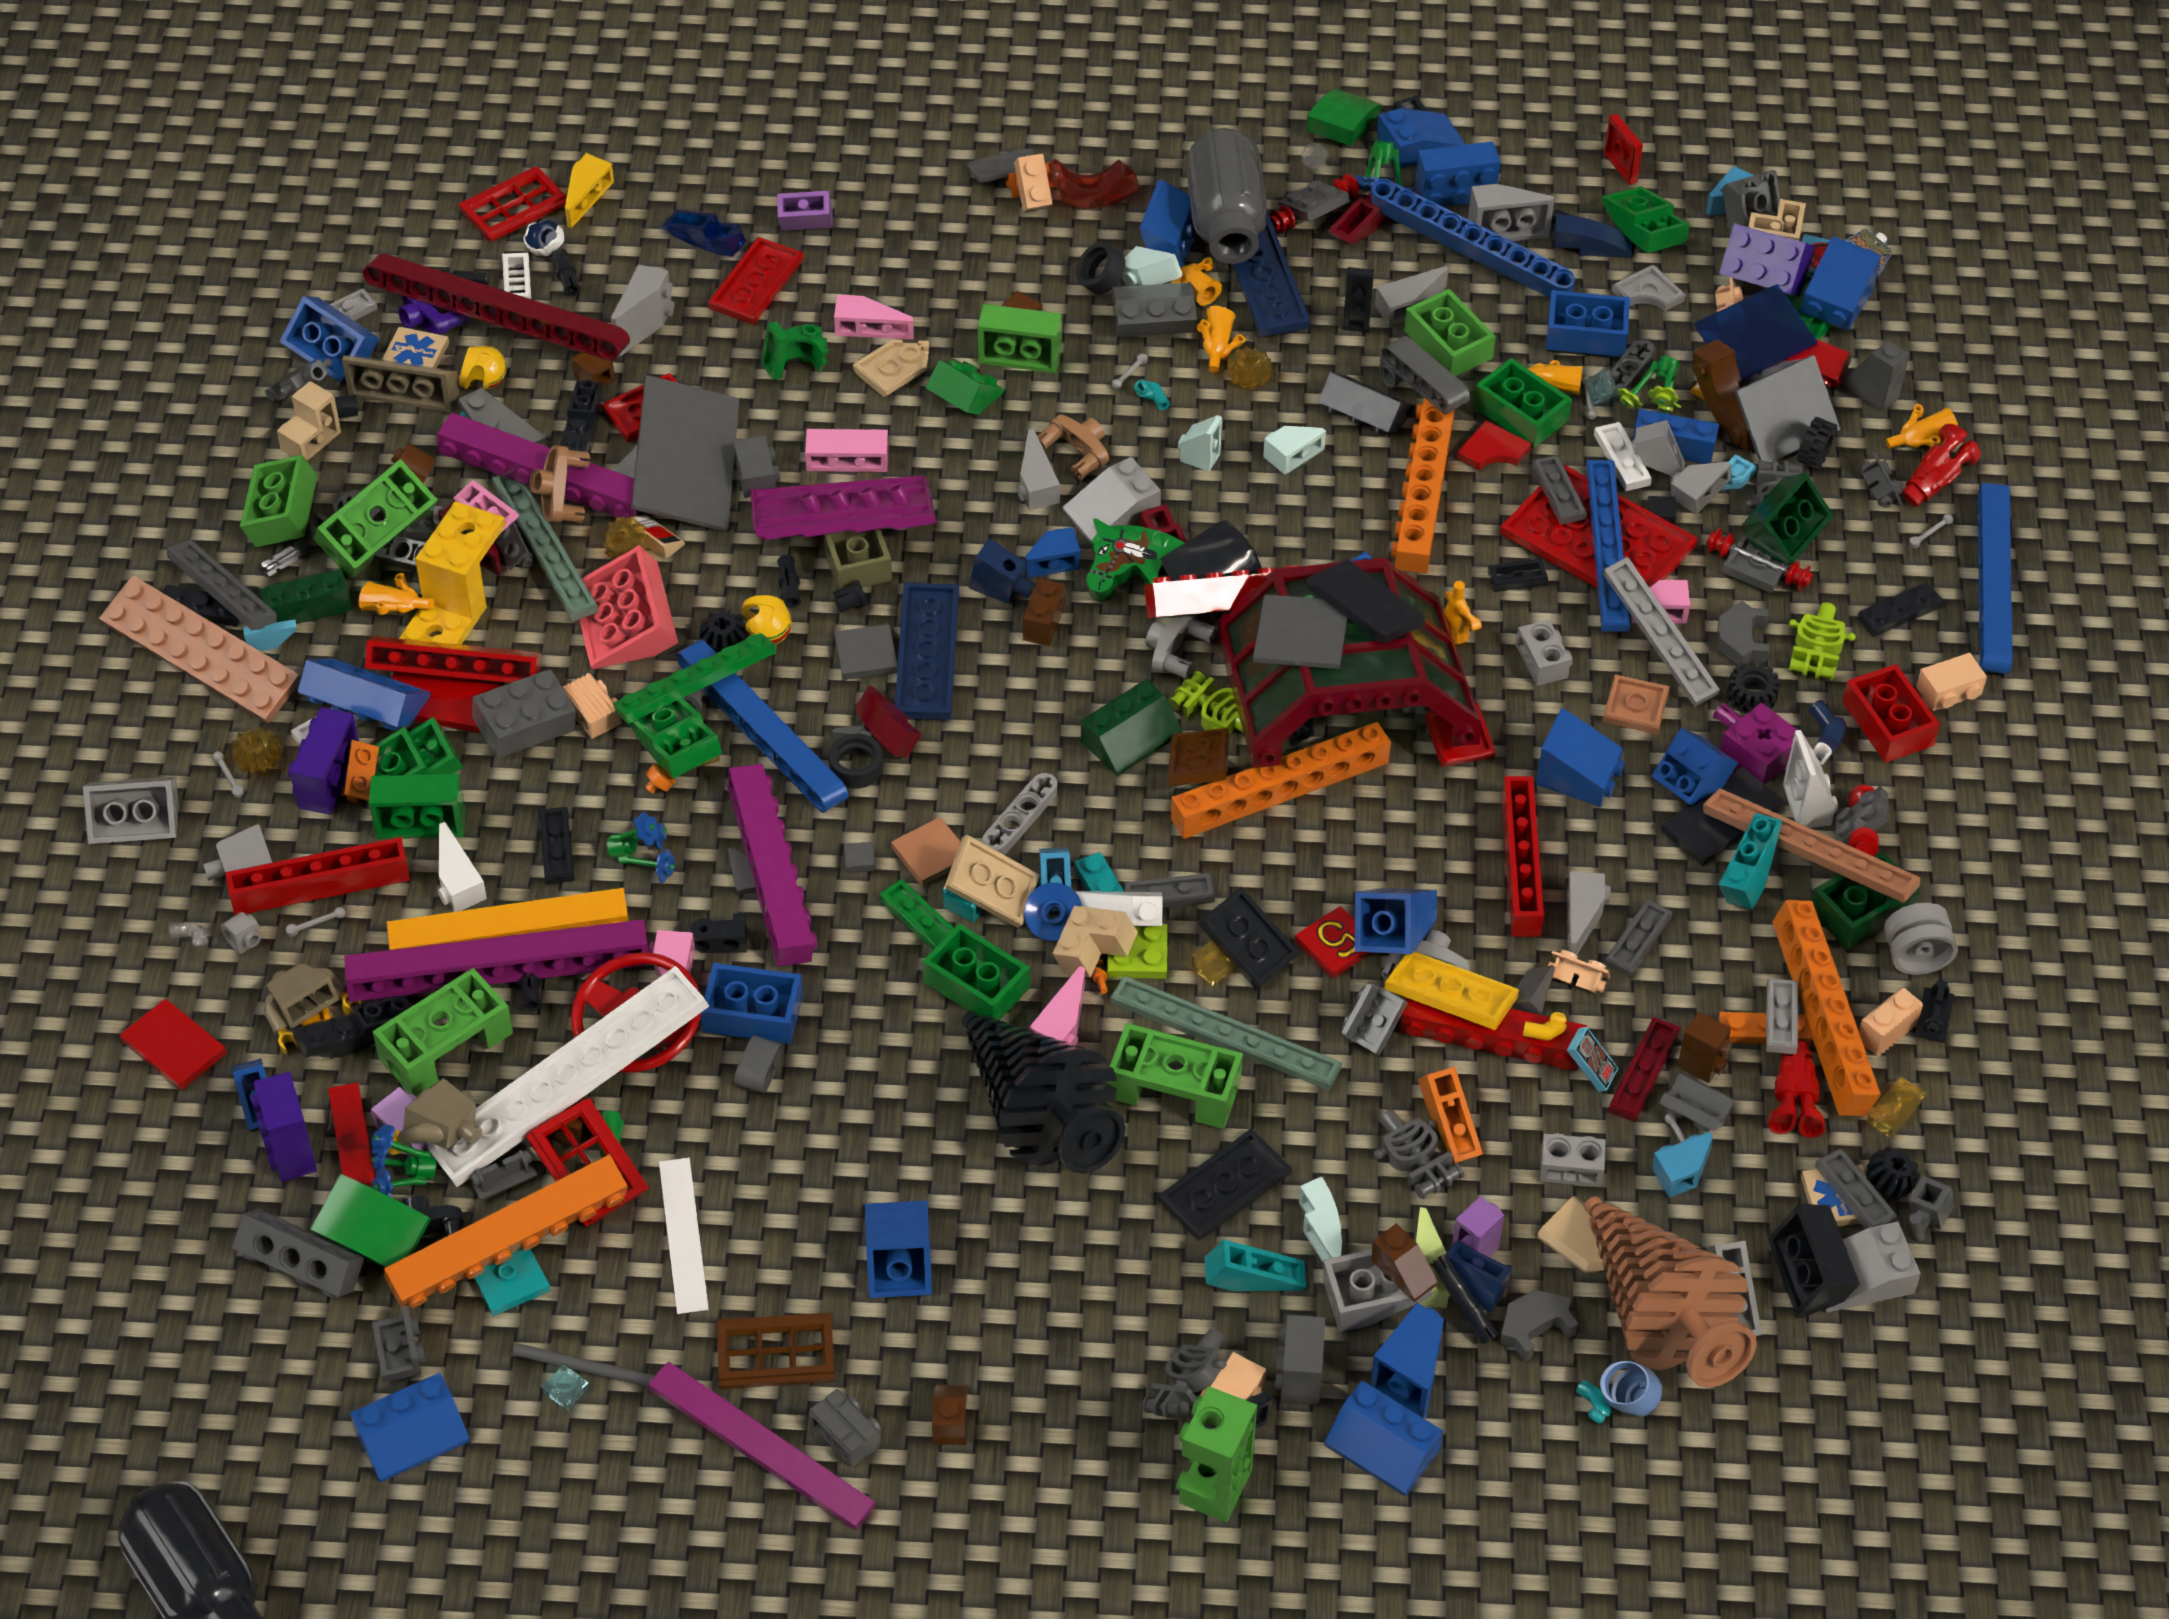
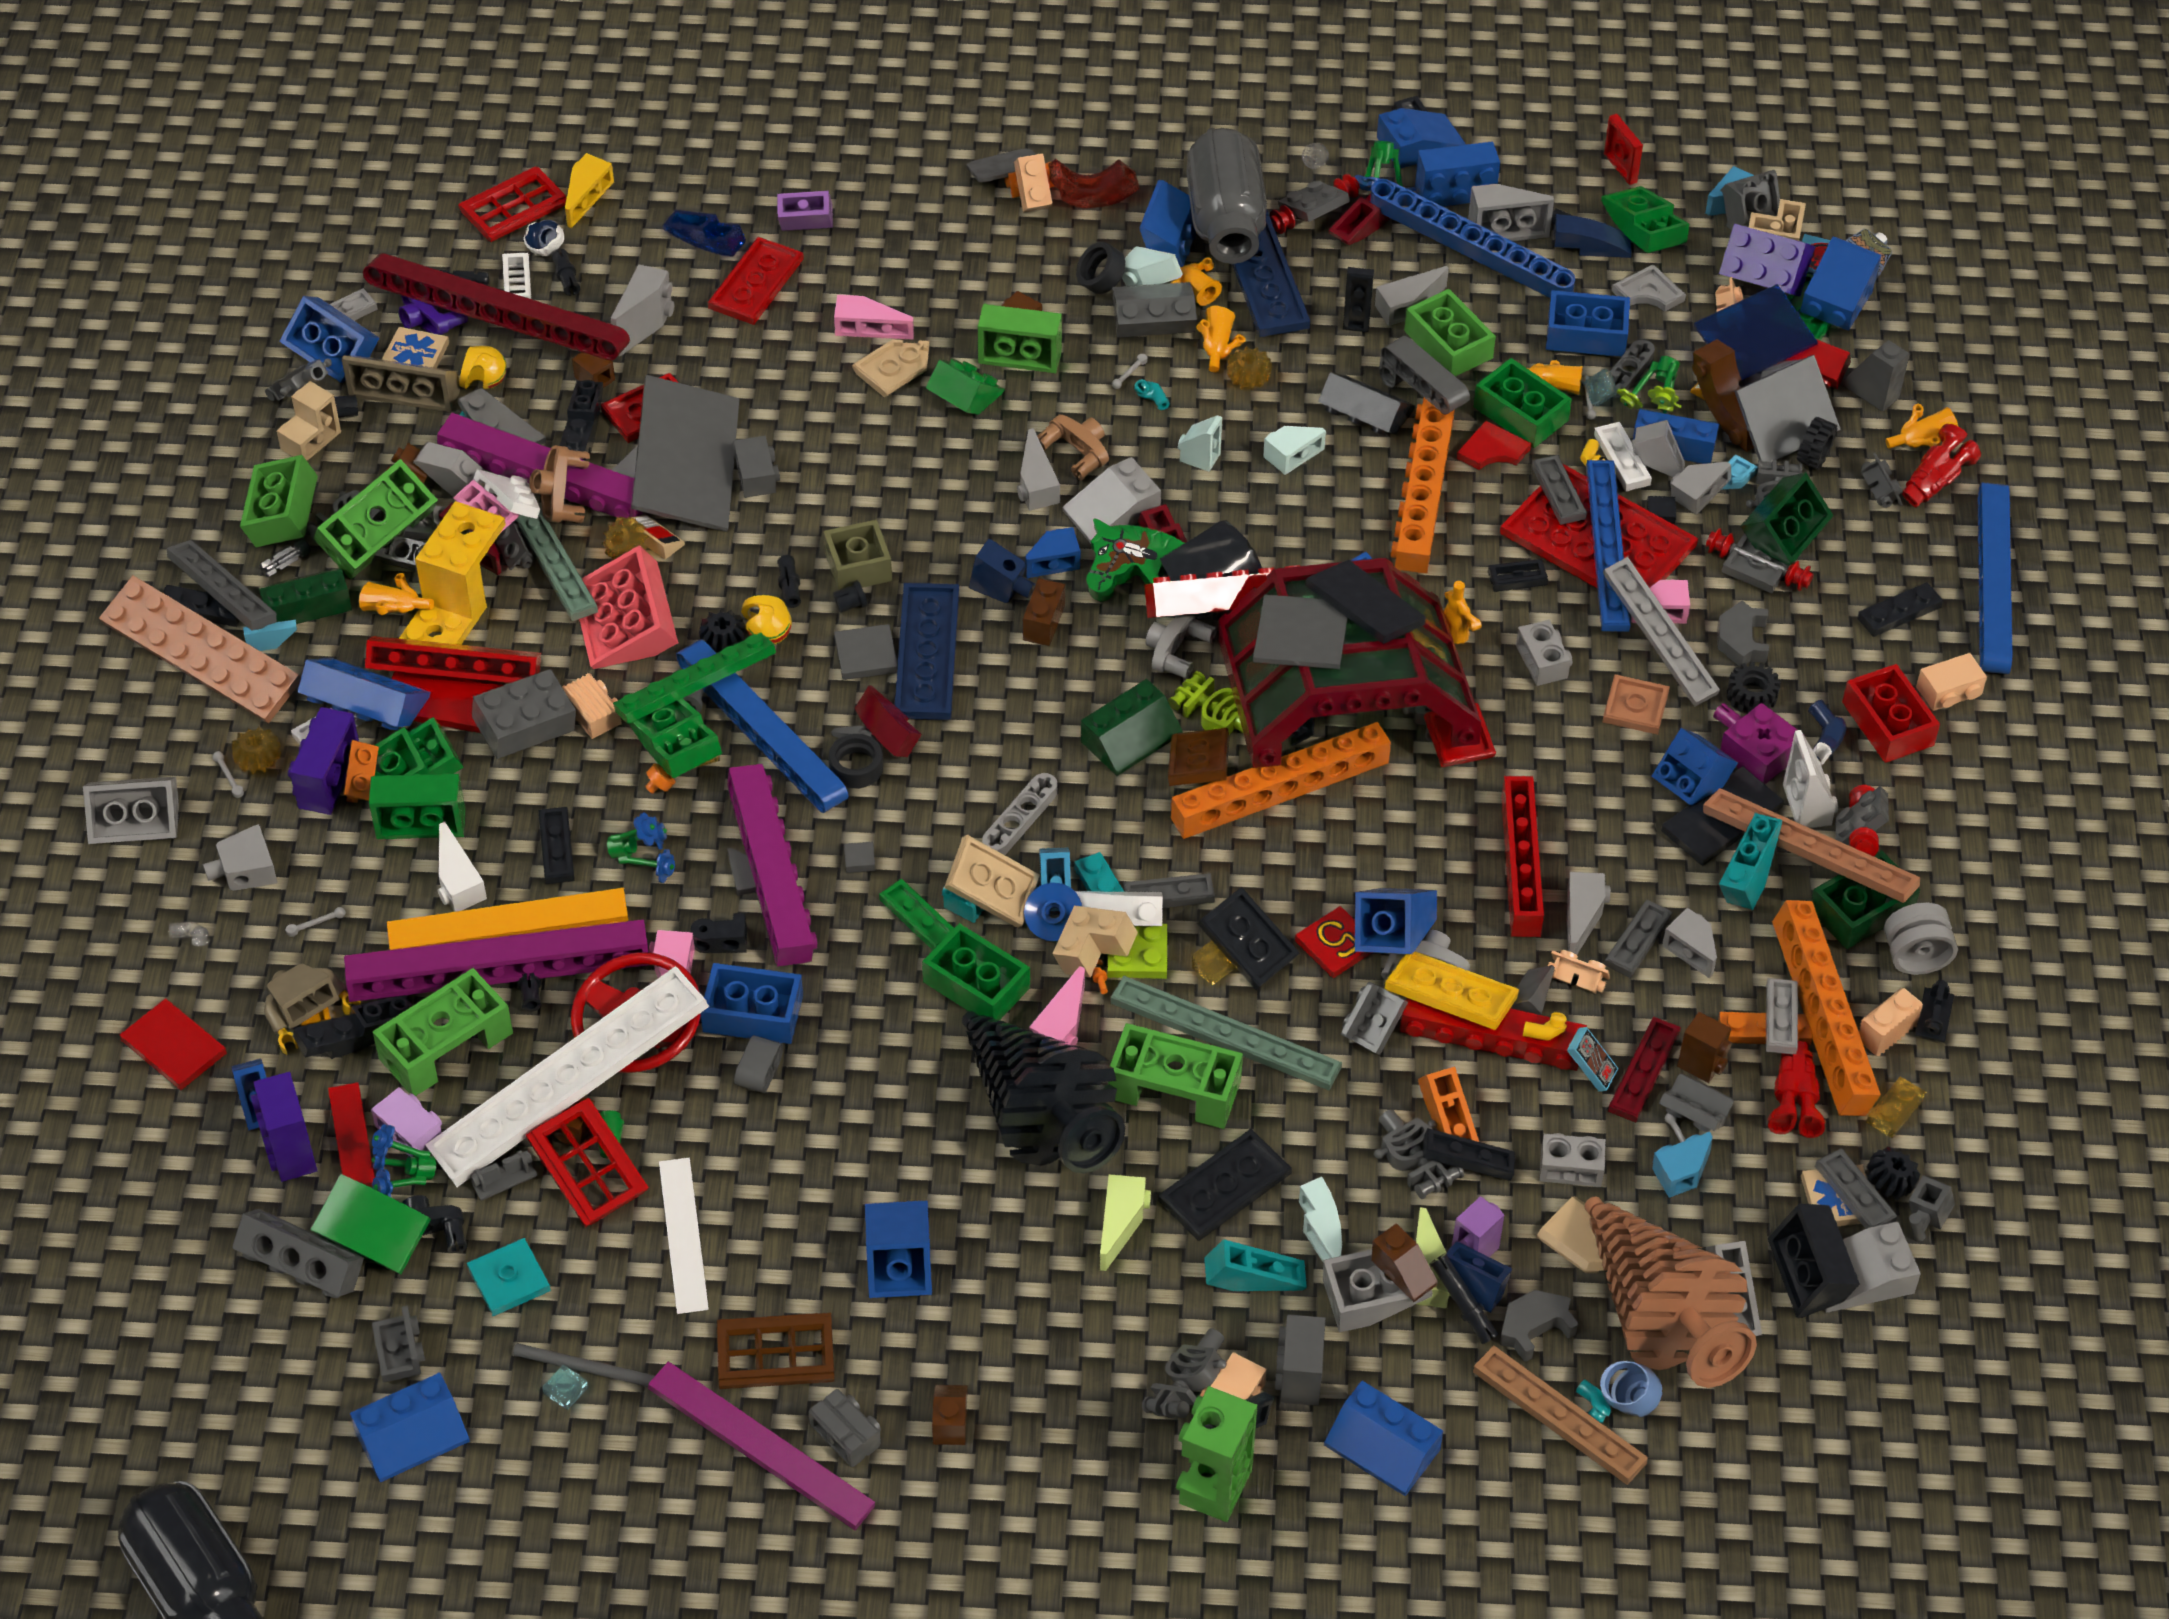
(241, 932): light grey plate -> none
(317, 876): red brick -> none
(439, 1118): dark tan torso -> none
(447, 466): none -> light grey slope
(506, 1232): orange brick -> none
(512, 492): none -> white wing
(797, 342): green tile -> none
(842, 507): magenta piece -> none
(846, 450): bright pink brick -> none
(928, 850): nougat tile -> none
(1122, 1215): none -> yellowish green slope
(1342, 116): green slope -> none
(1408, 1360): blue slope -> none
(1469, 1154): none -> black tile
(1560, 1415): none -> medium nougat plate
(1579, 760): blue slope -> none
(1589, 451): none -> yellow arm
(1692, 941): none -> light grey slope
(1818, 642): lime torso -> none
(1915, 541): light grey hinge -> none

